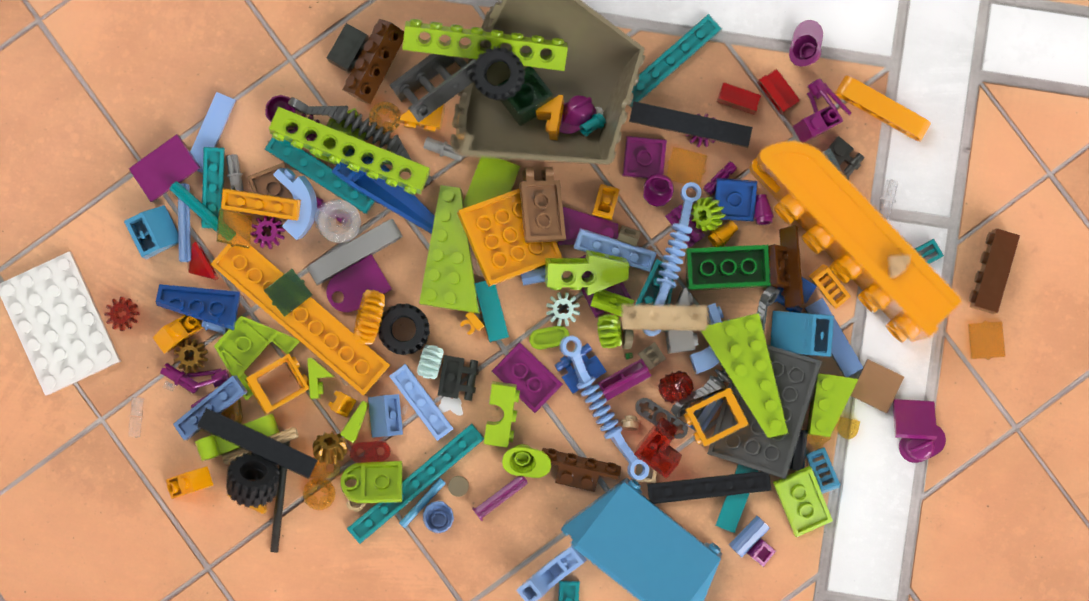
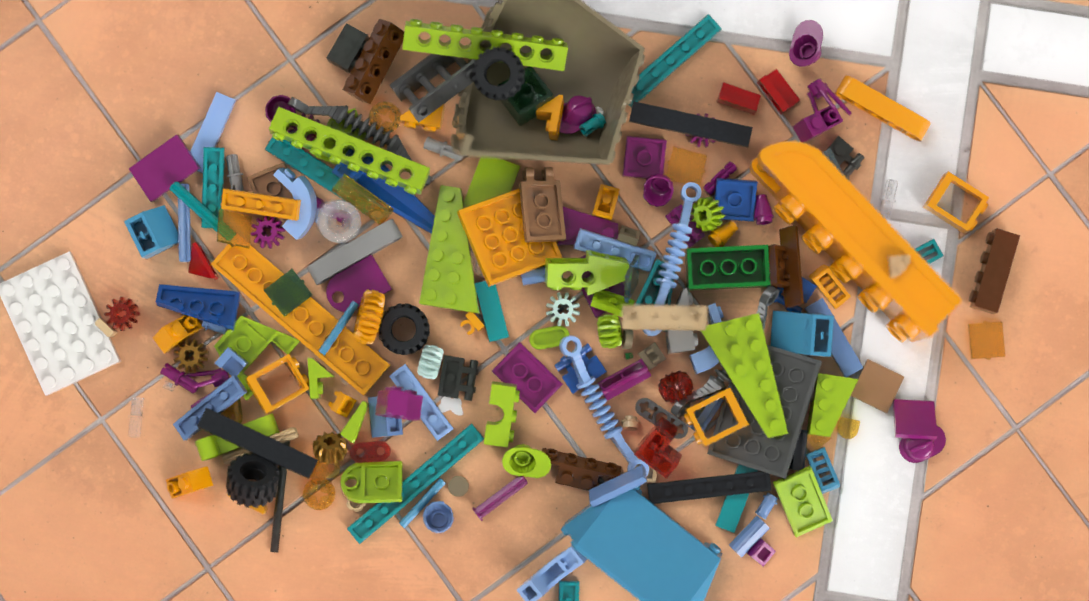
(105, 328): none -> tan tile
(231, 362): none -> medium blue panel
(338, 328): none -> dark azure bar
(362, 199): none -> clear yellow plate
(399, 404): none -> magenta brick
(617, 486): none -> medium blue tile
(631, 278): none -> clear light blue piece
(766, 505): none -> medium blue pin
(931, 203): none -> light orange window

